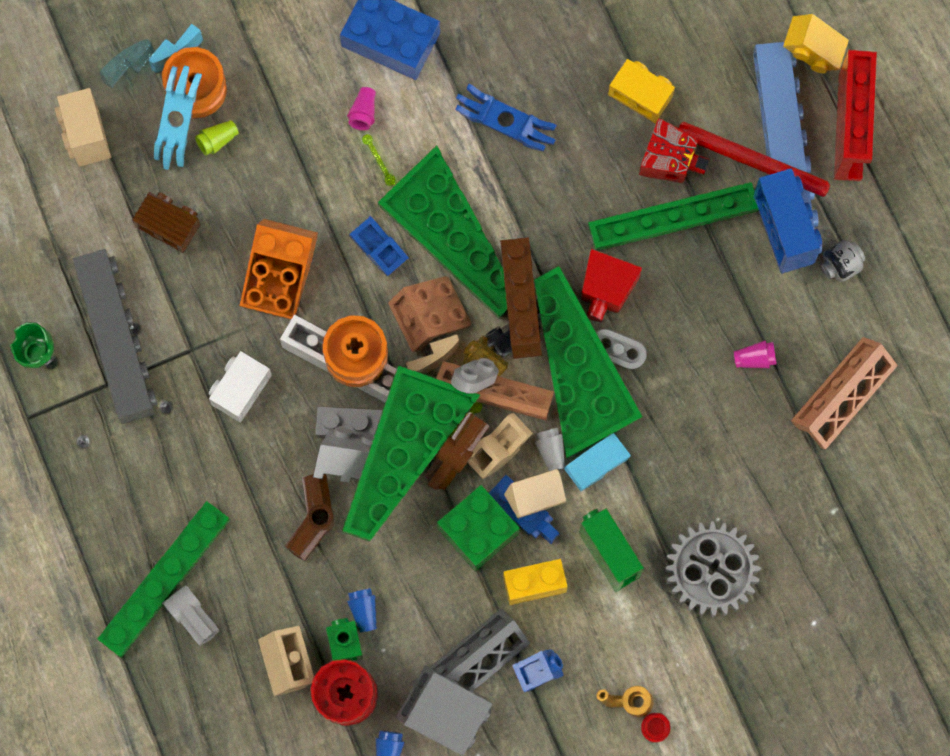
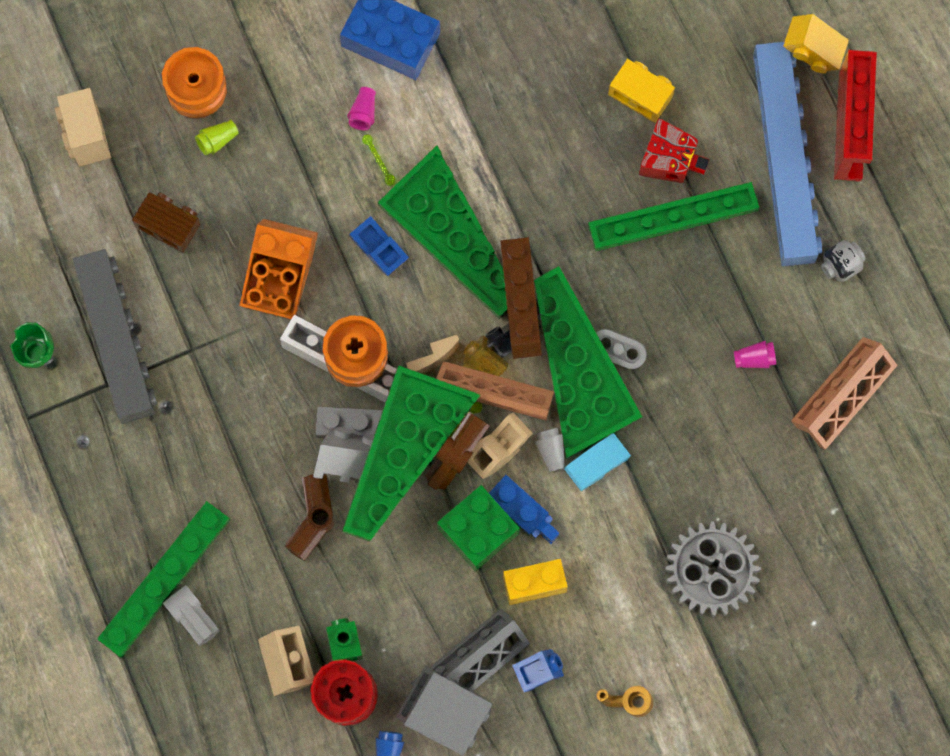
(132, 57): clear light blue slope -> none
(180, 102): medium azure piece -> none
(191, 38): medium azure slope -> none
(239, 386): white brick -> none
(363, 609): blue cone -> none
(428, 311): nougat bracket -> none
(475, 376): light grey plate -> none
(490, 111): blue piece -> none
(536, 493): tan slope -> none
(607, 284): red torso -> none
(610, 549): green brick -> none
(655, 727): red plate -> none
(753, 159): red axle -> none
(787, 220): blue brick -> none

